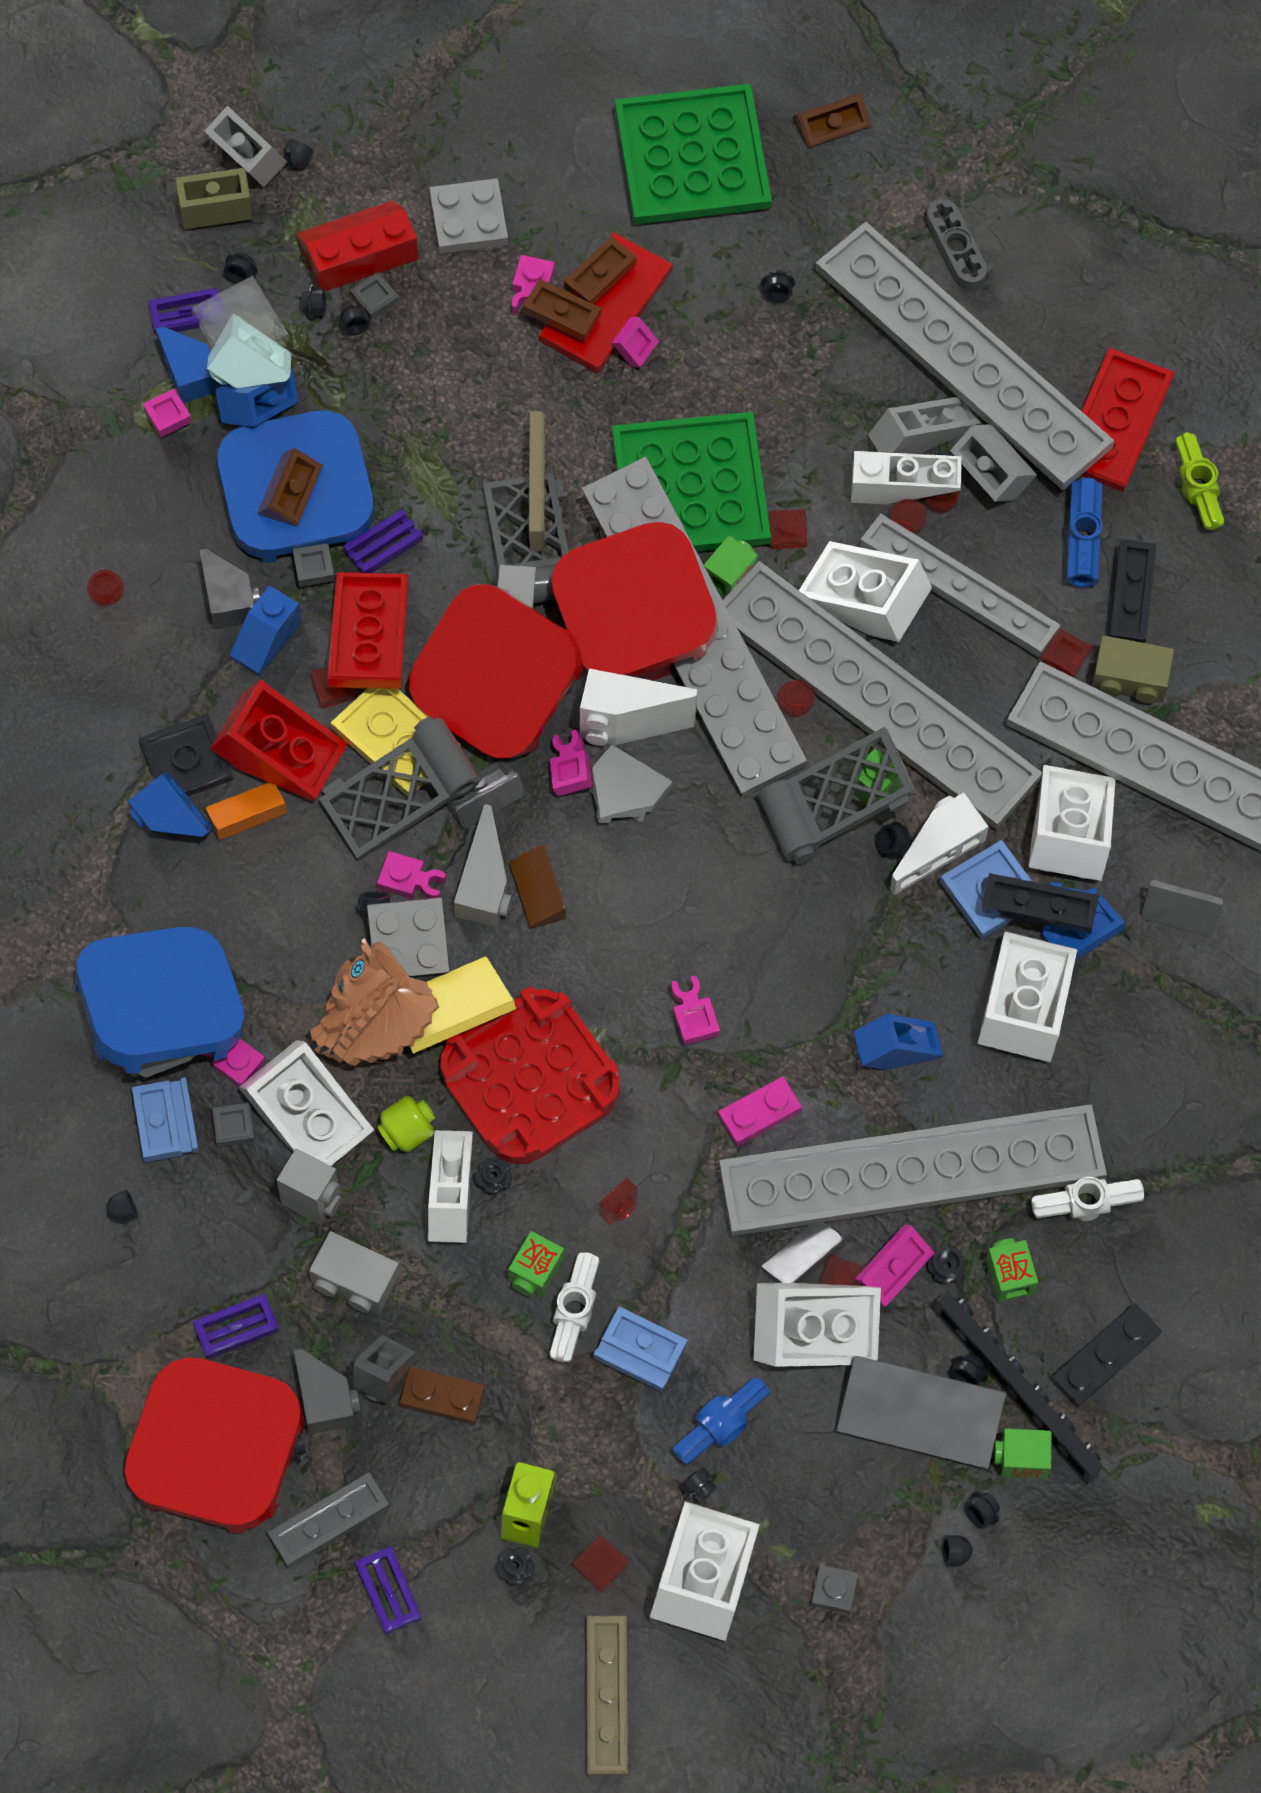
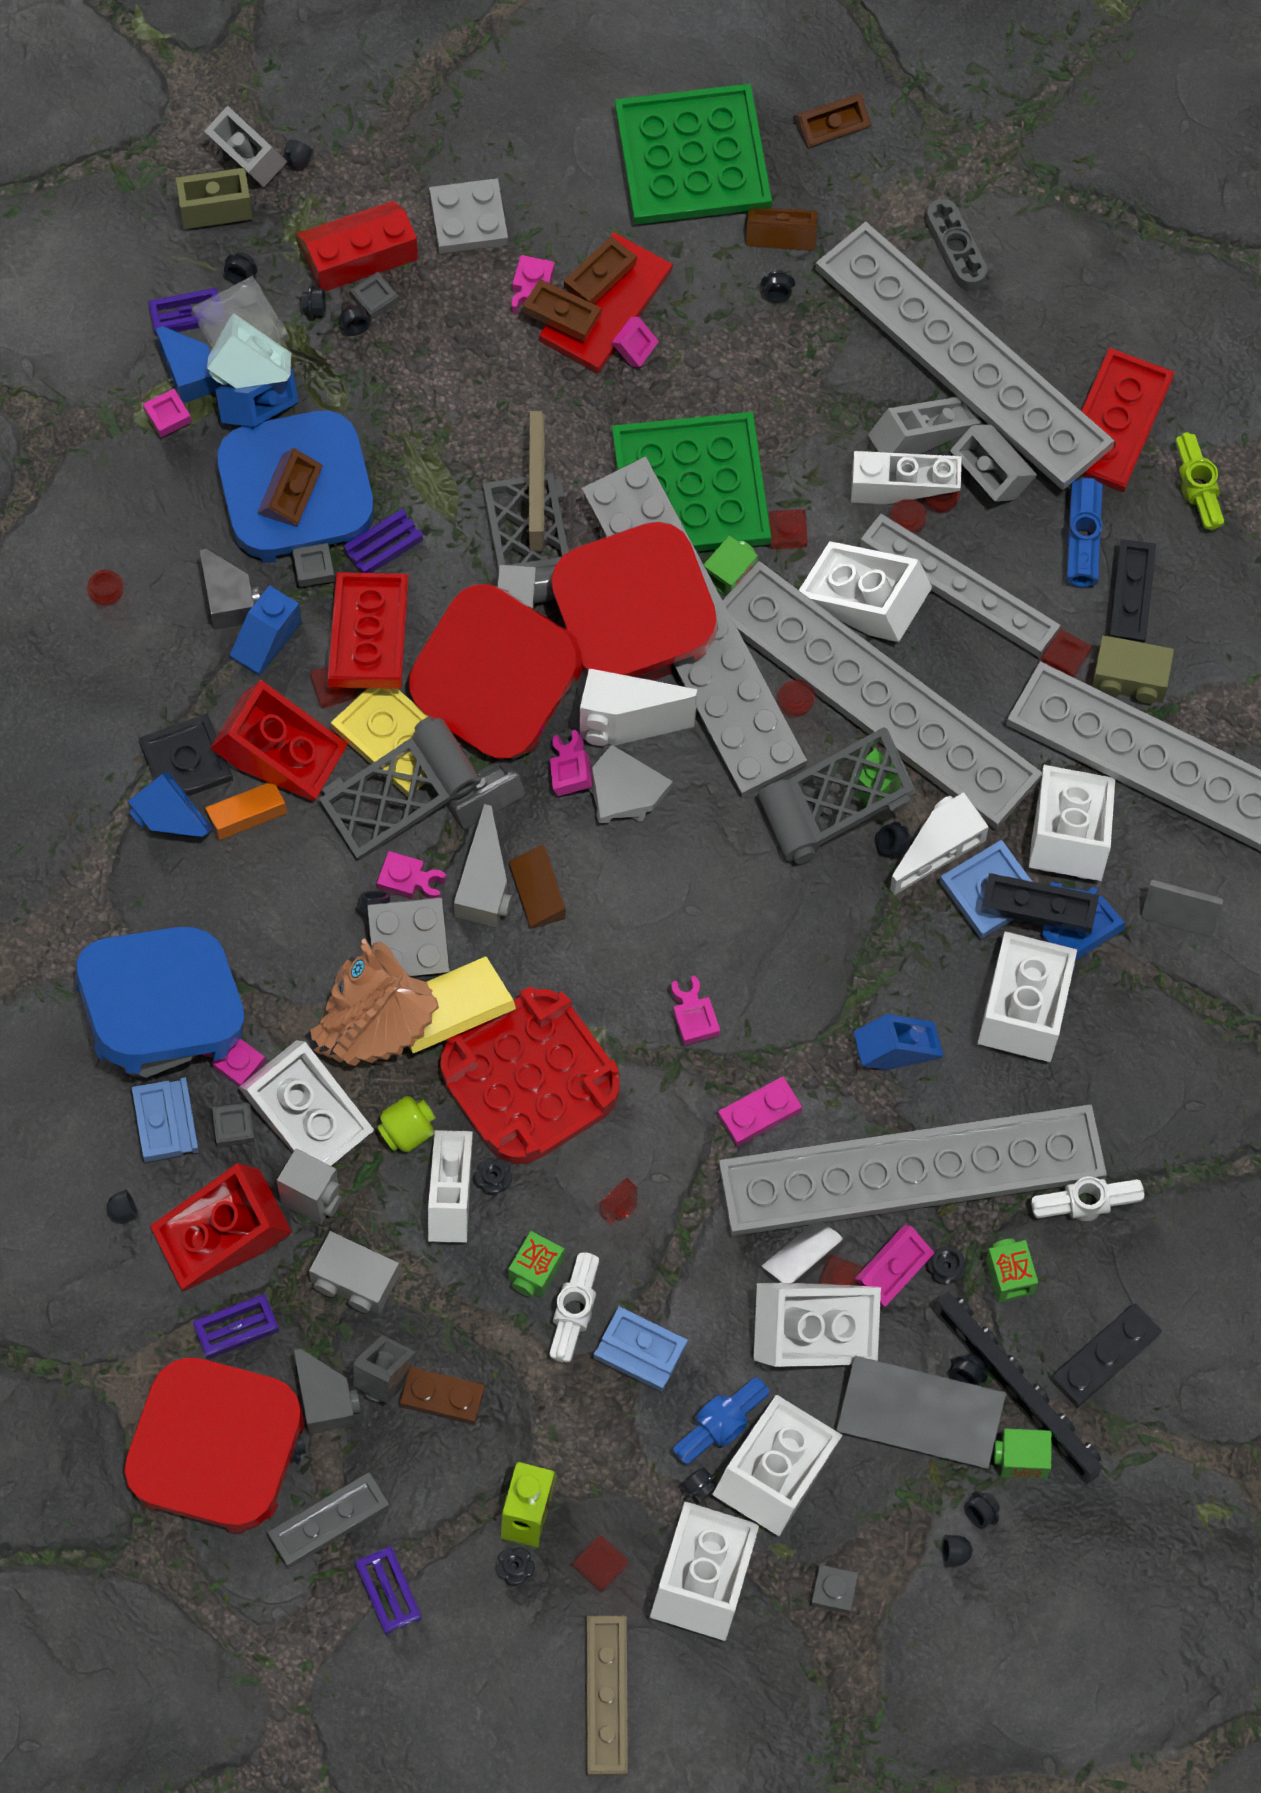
(221, 1226): none -> red slope
(777, 1465): none -> white slope
(782, 228): none -> reddish brown slope

